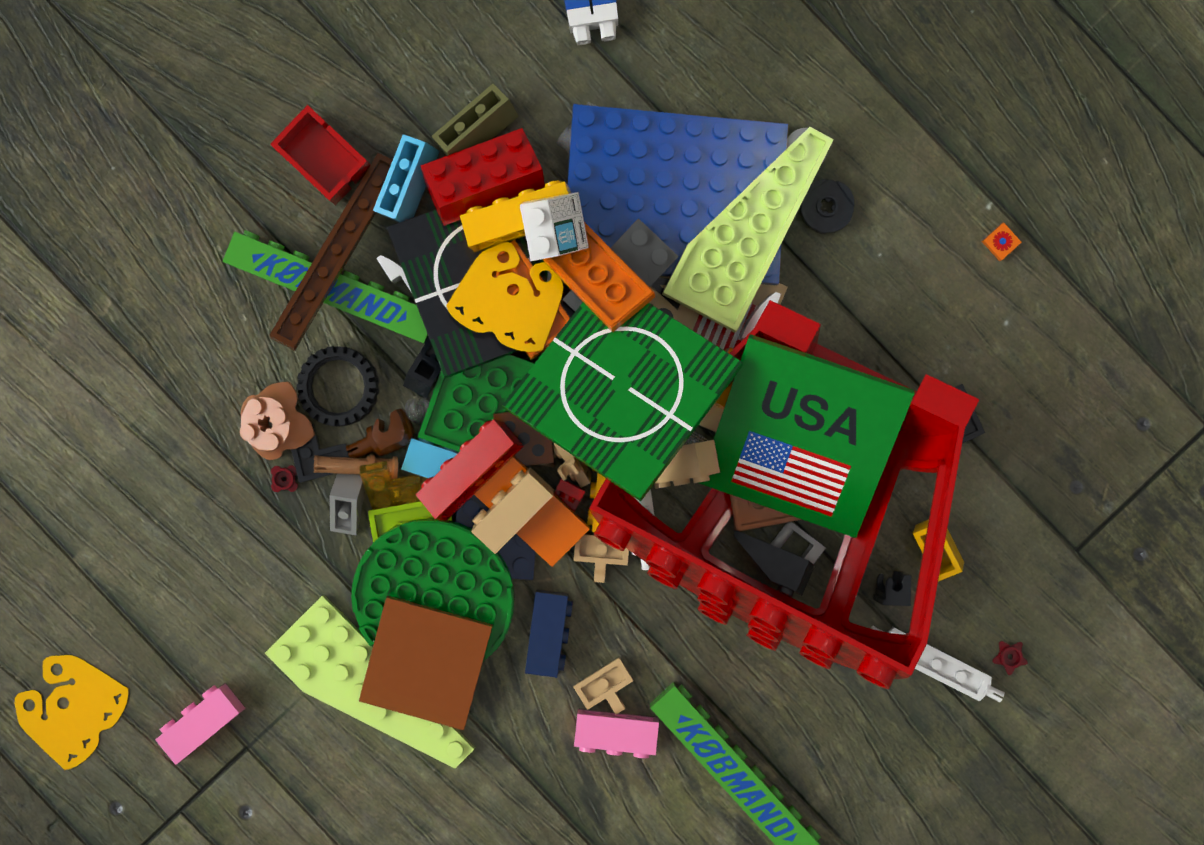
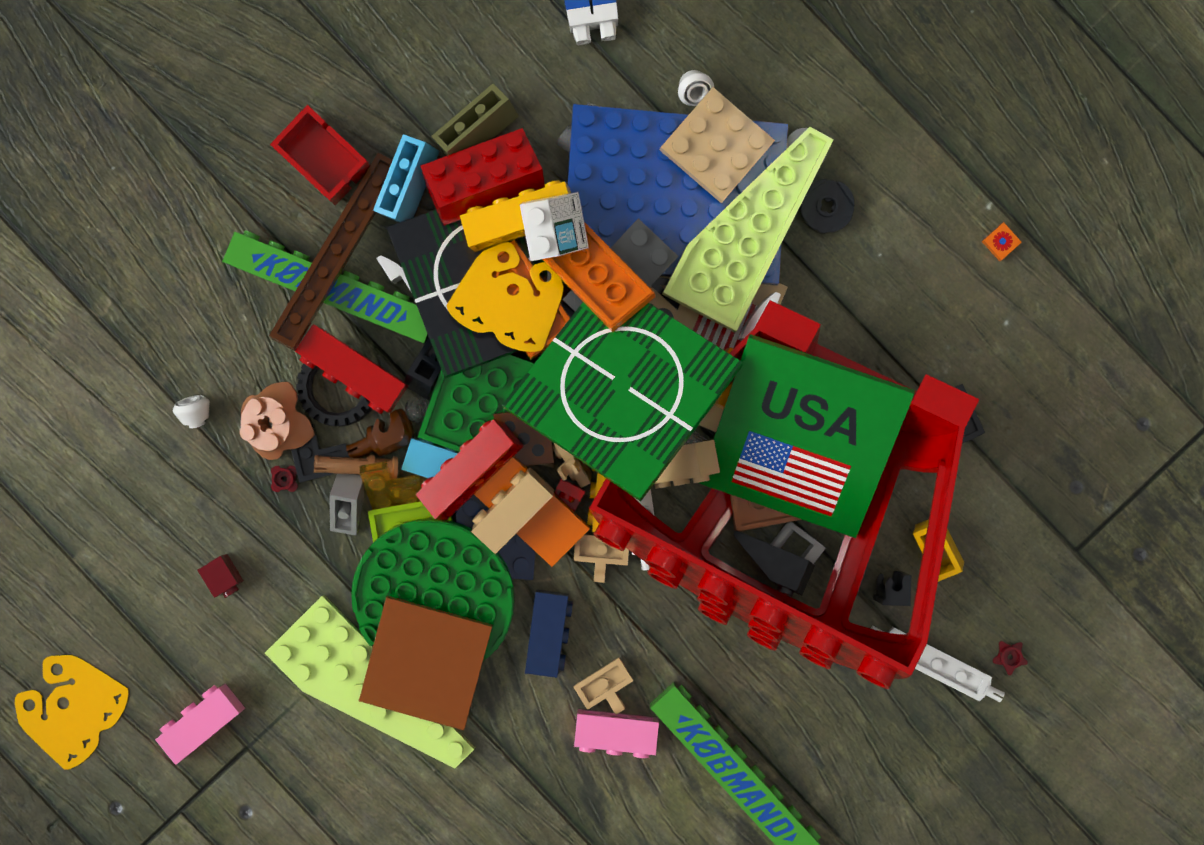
(192, 410): none -> white cone
(221, 576): none -> dark red brick
(352, 369): none -> red brick
(694, 87): none -> white cone
(717, 145): none -> tan plate

